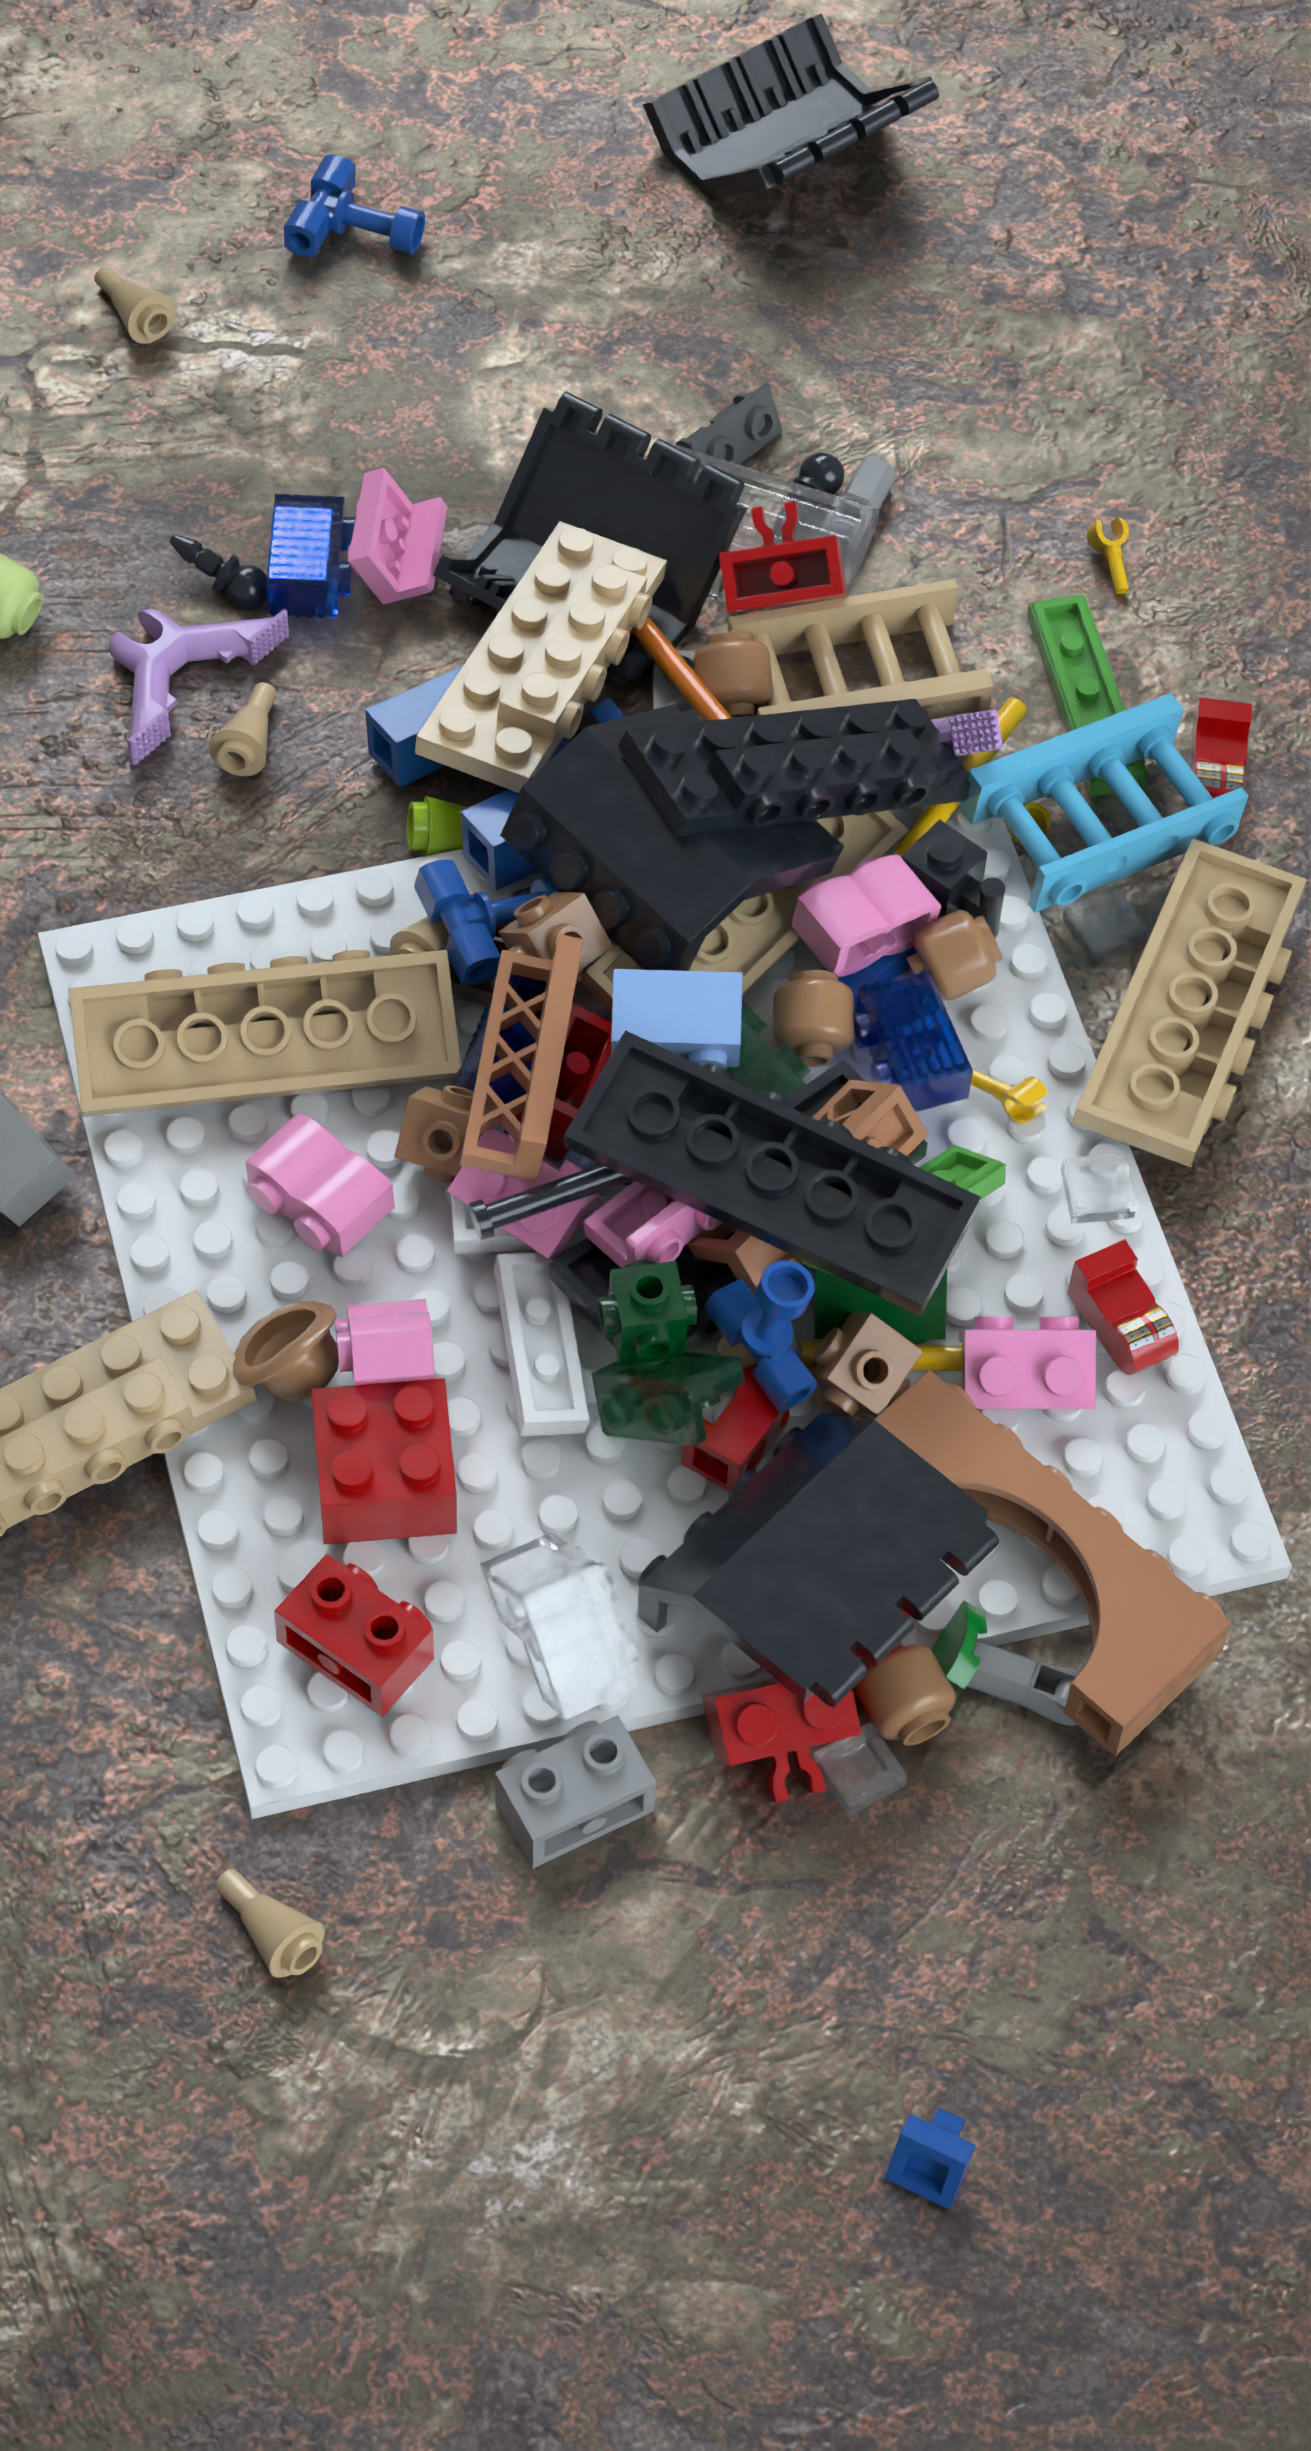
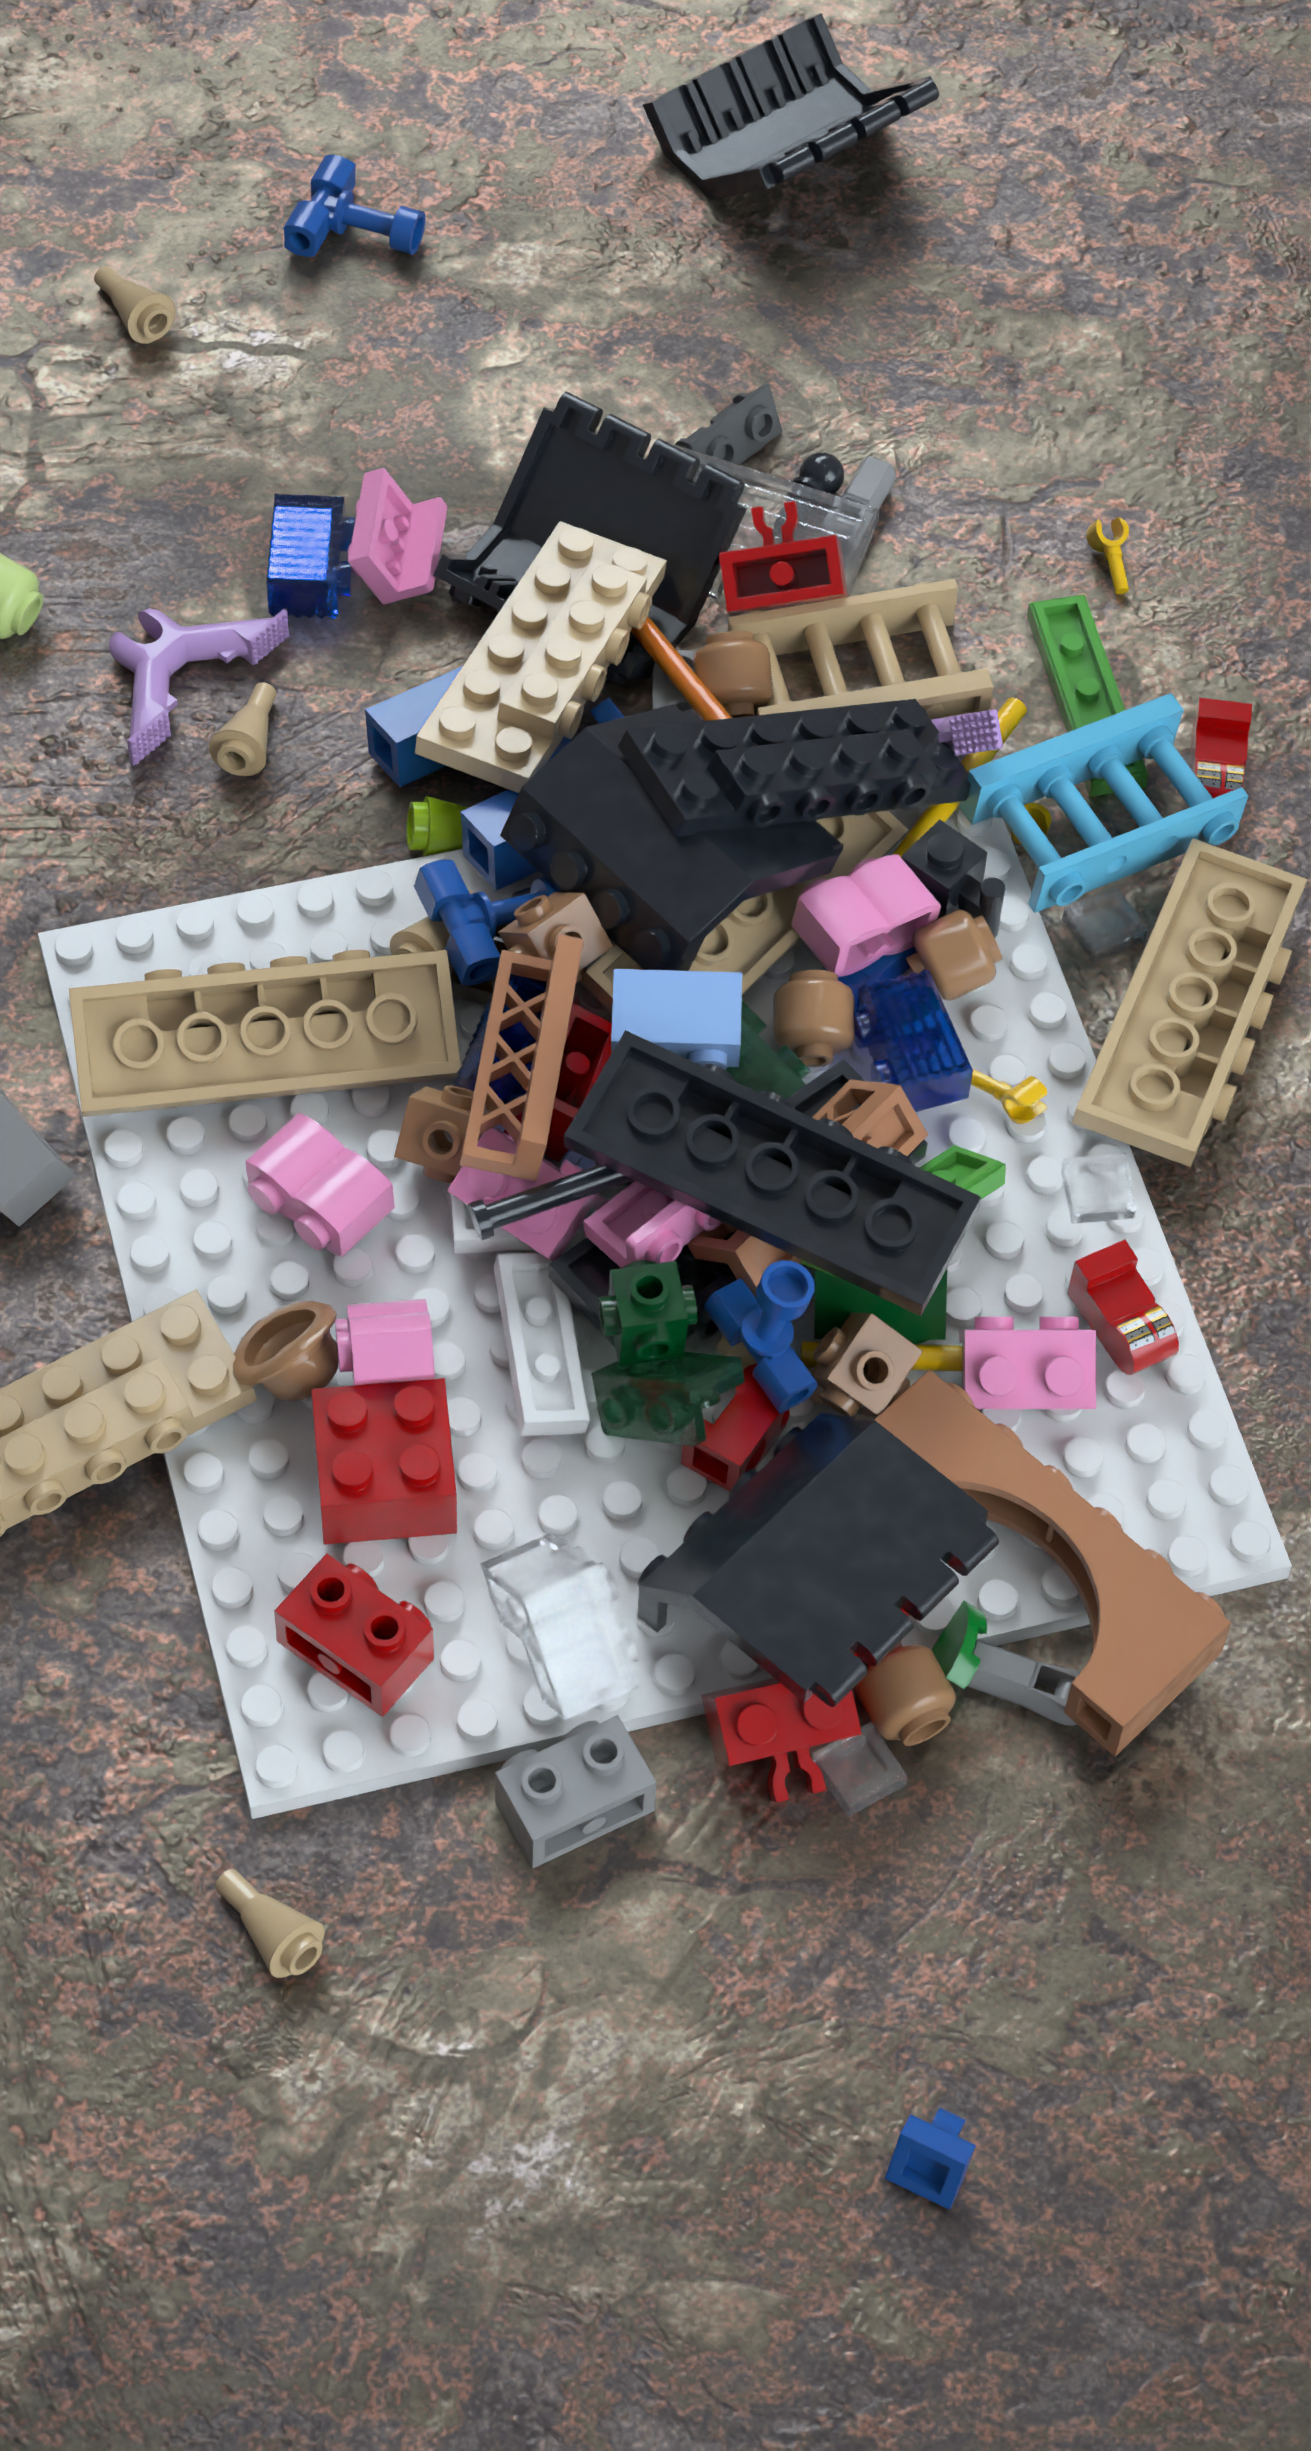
(242, 584): black bar -> none

